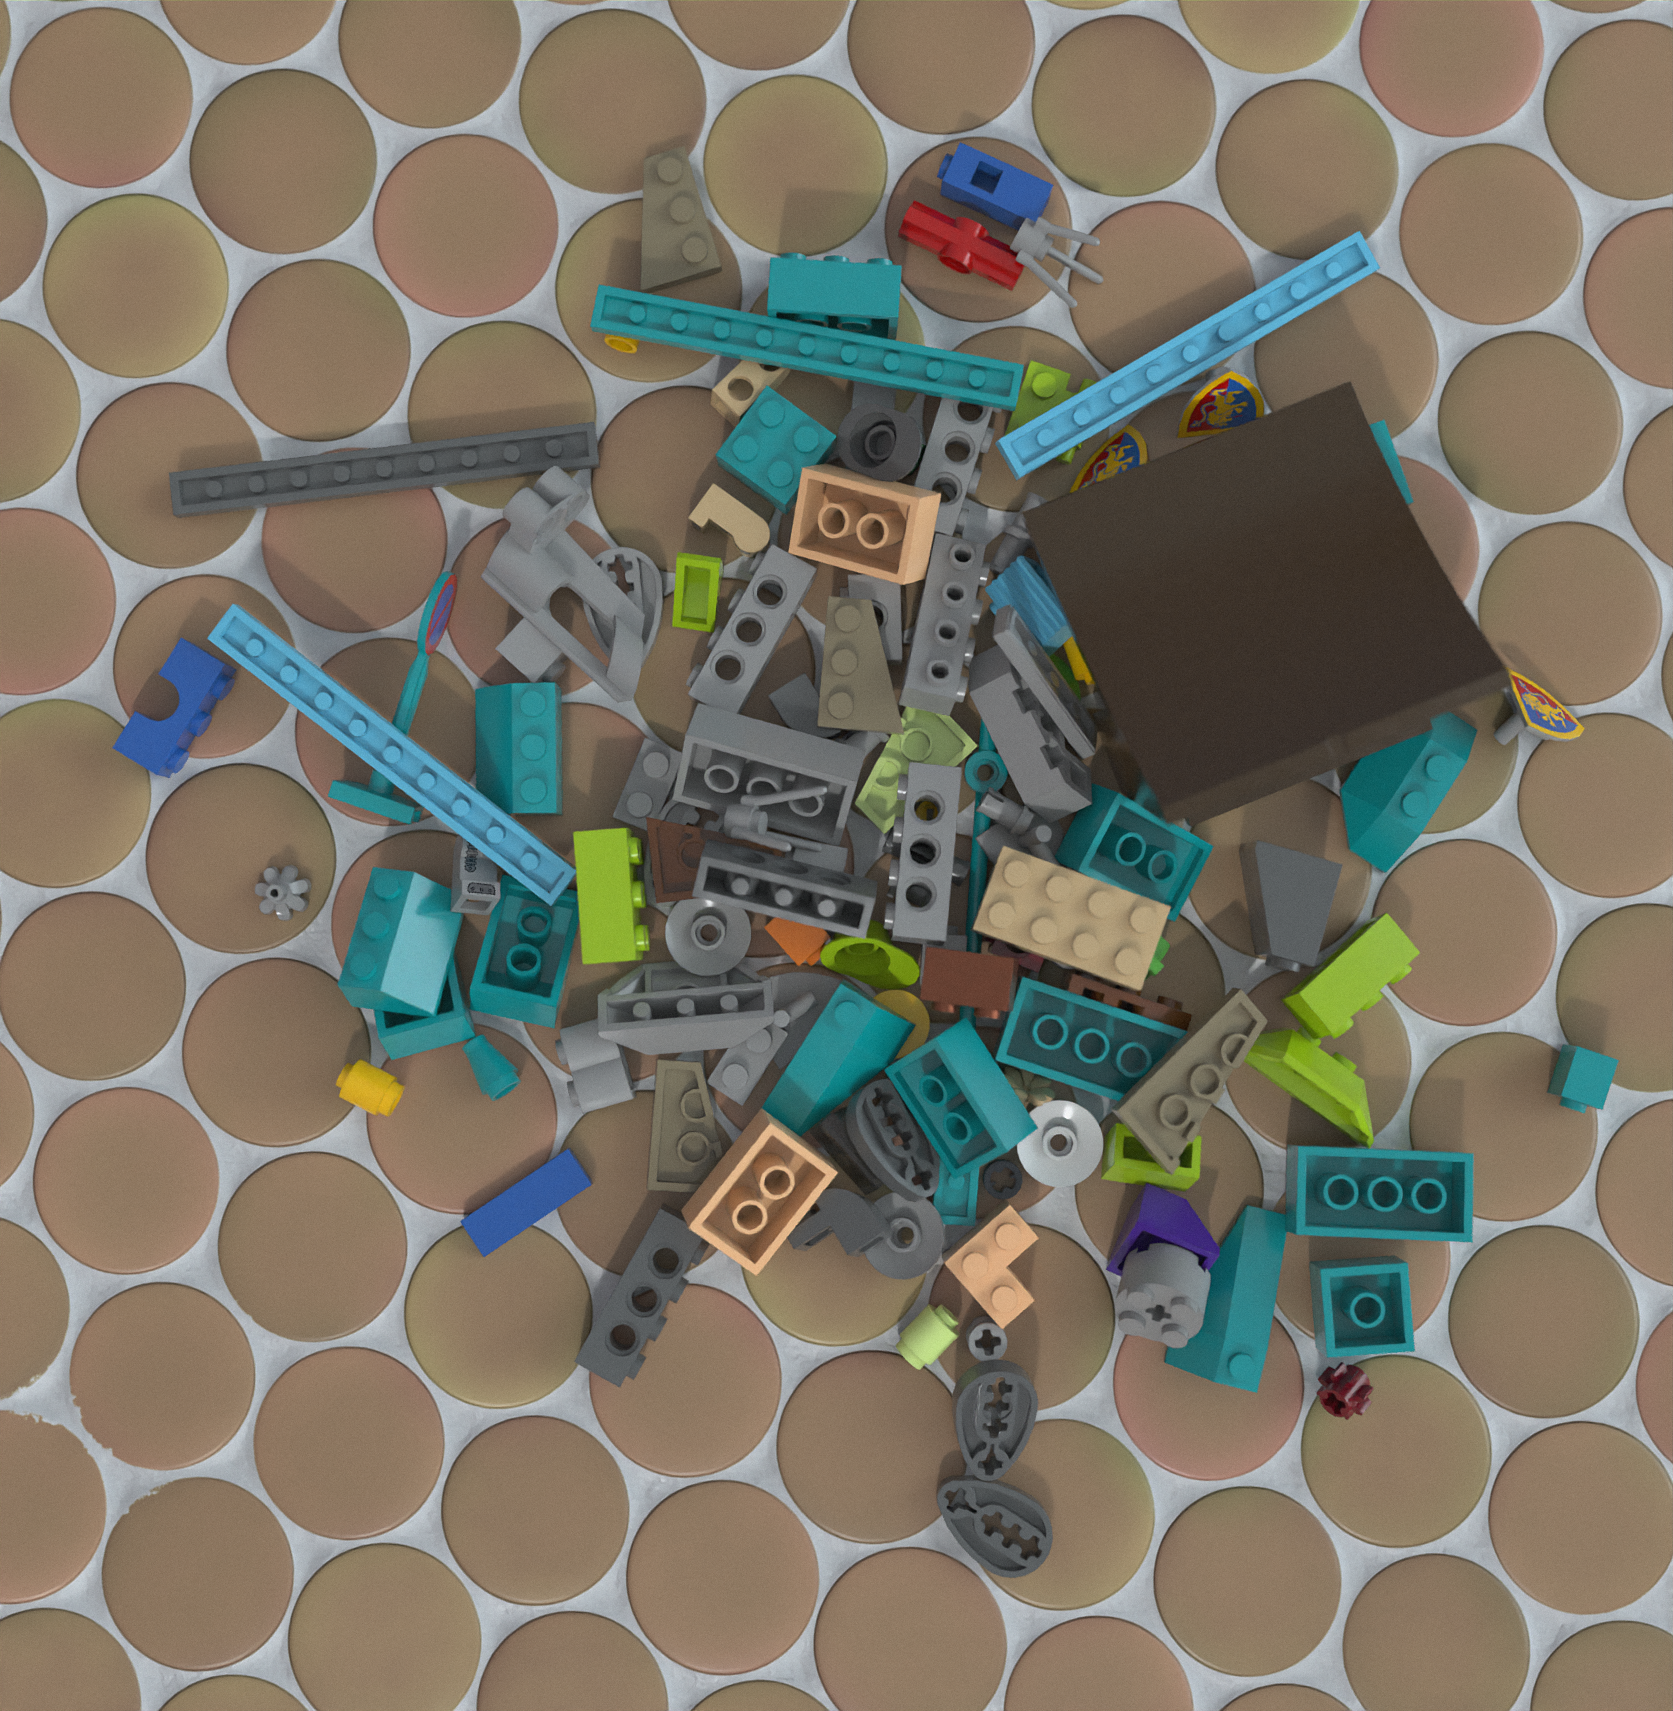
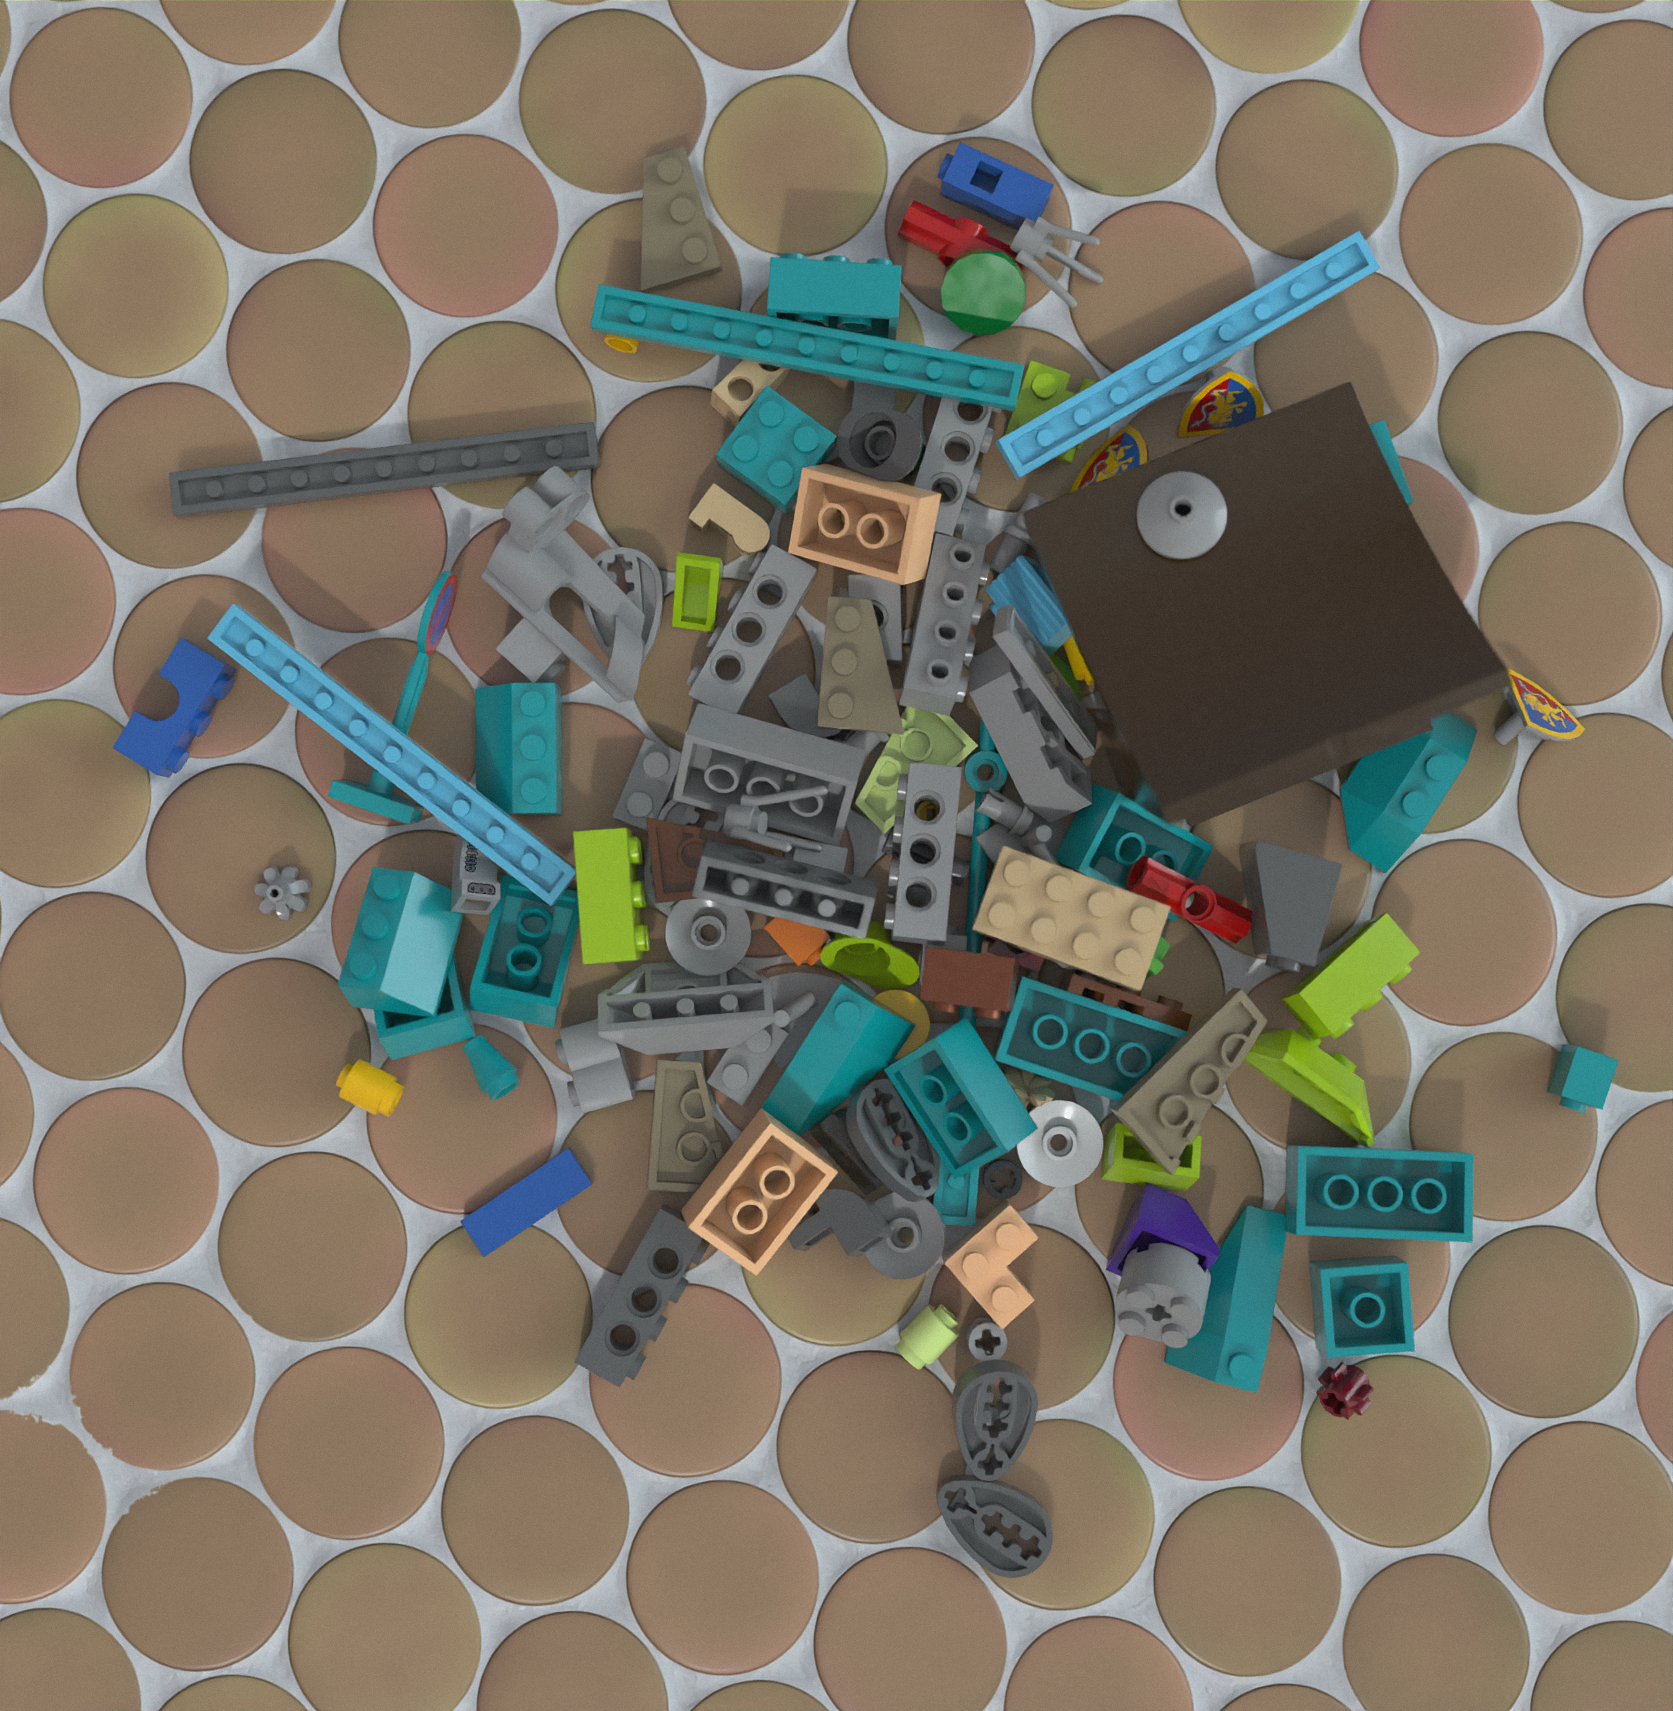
(983, 291): none -> green tile
(1177, 535): none -> light grey dish
(1208, 907): none -> red piece

